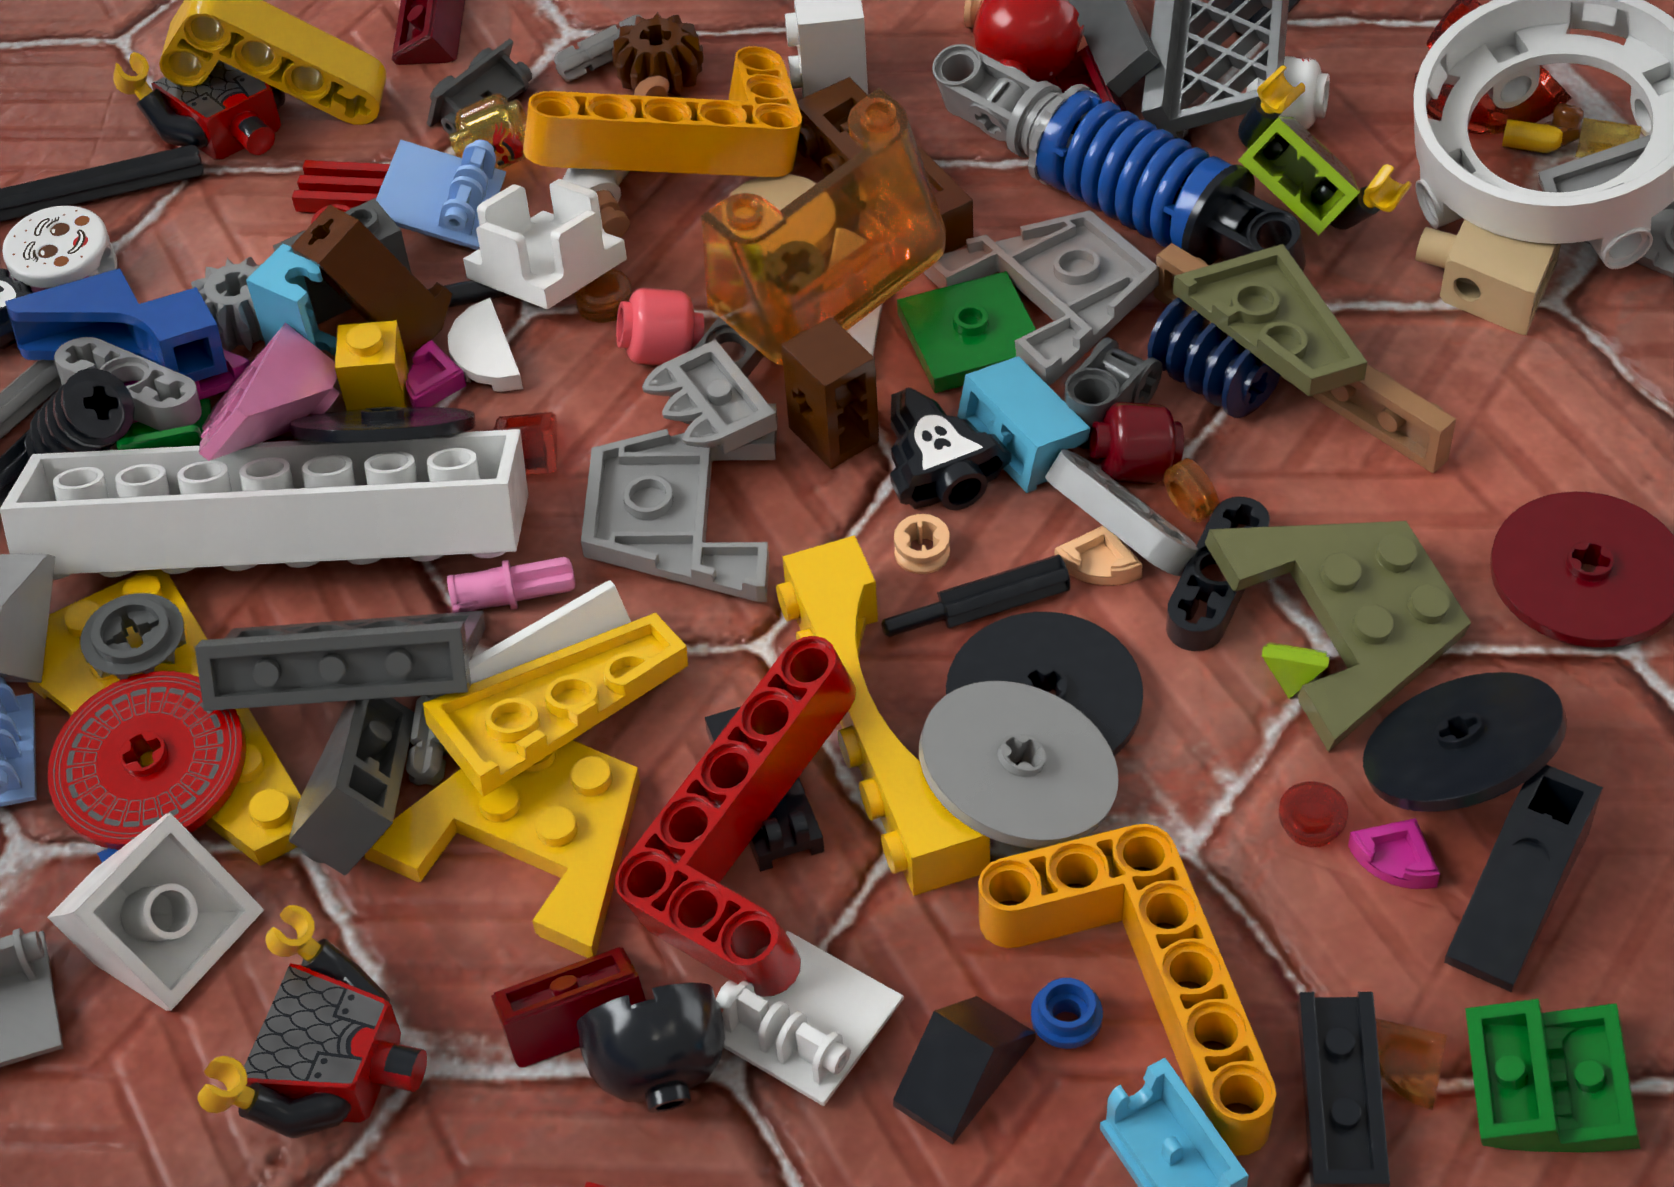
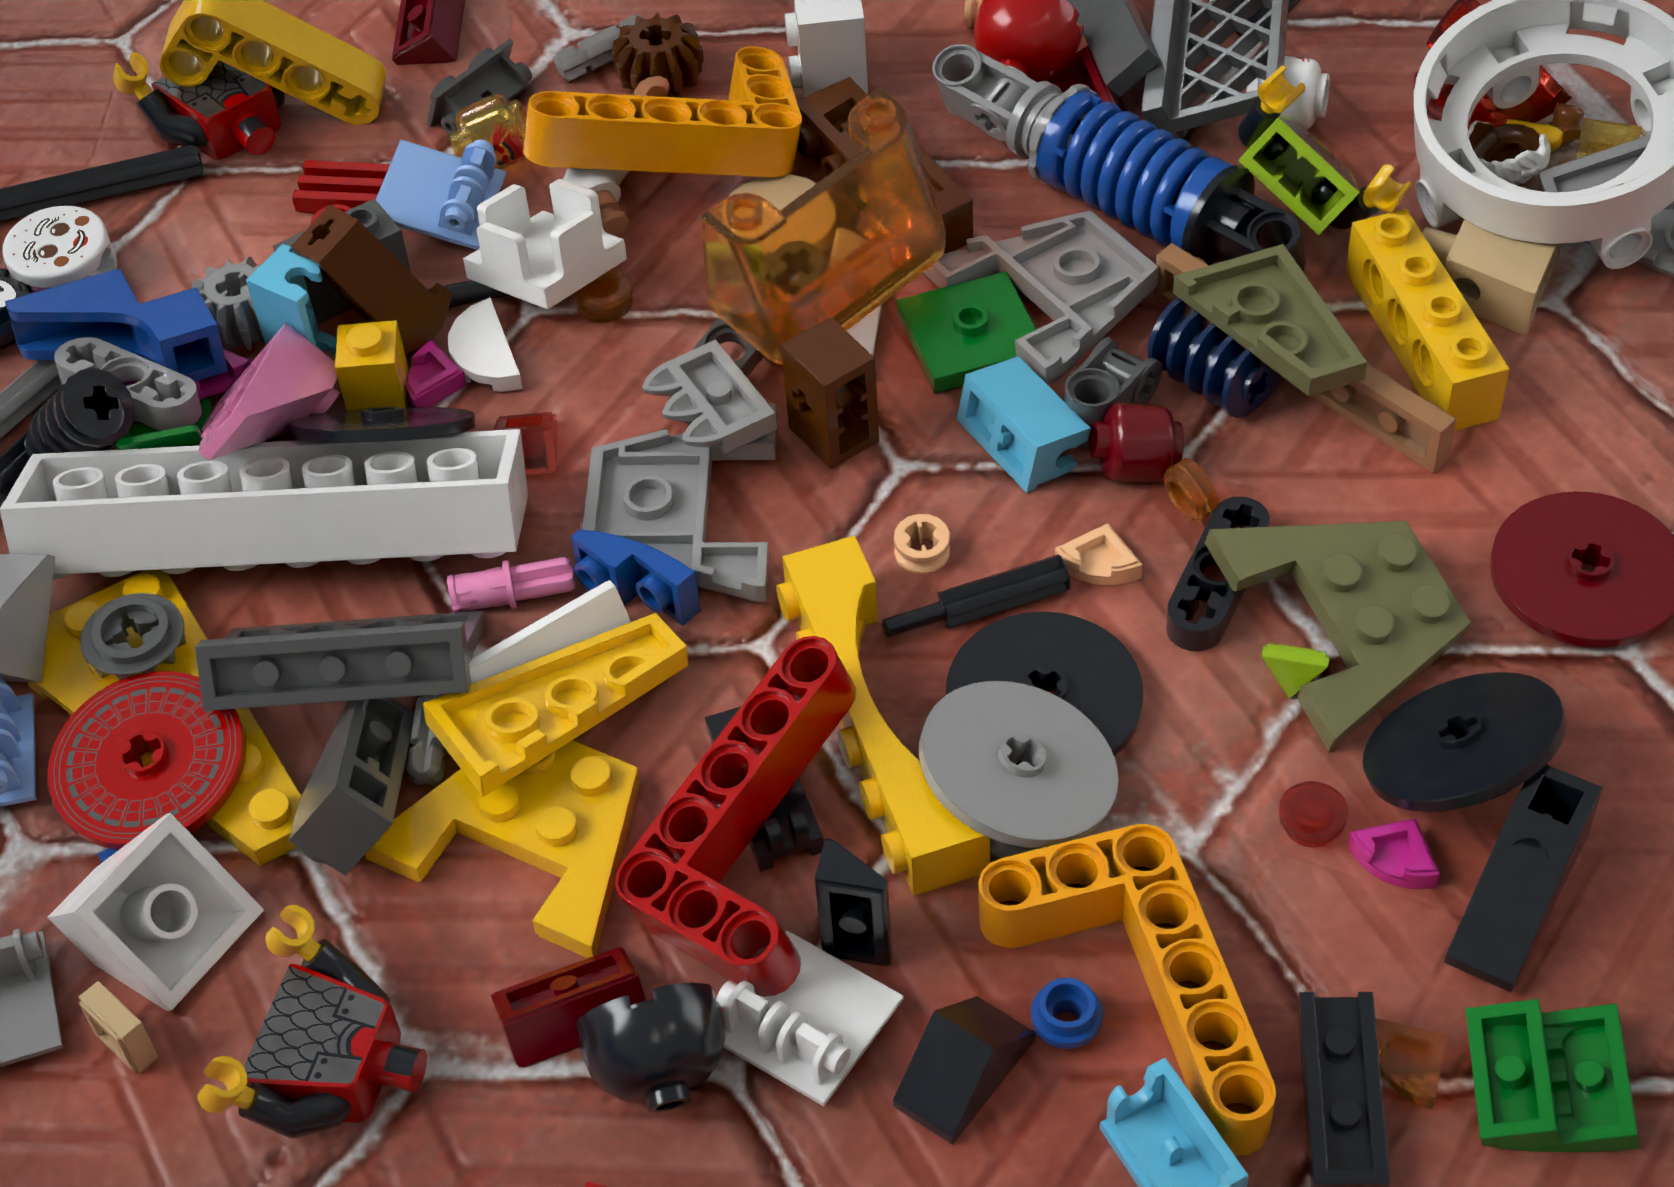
(117, 1028): none -> tan tile
(636, 570): none -> blue slope
(658, 325): coral head -> none
(852, 907): none -> black slope
(940, 454): black rock -> none
(1121, 512): light grey beam -> none
(1426, 319): none -> yellow brick
(1510, 150): none -> hair

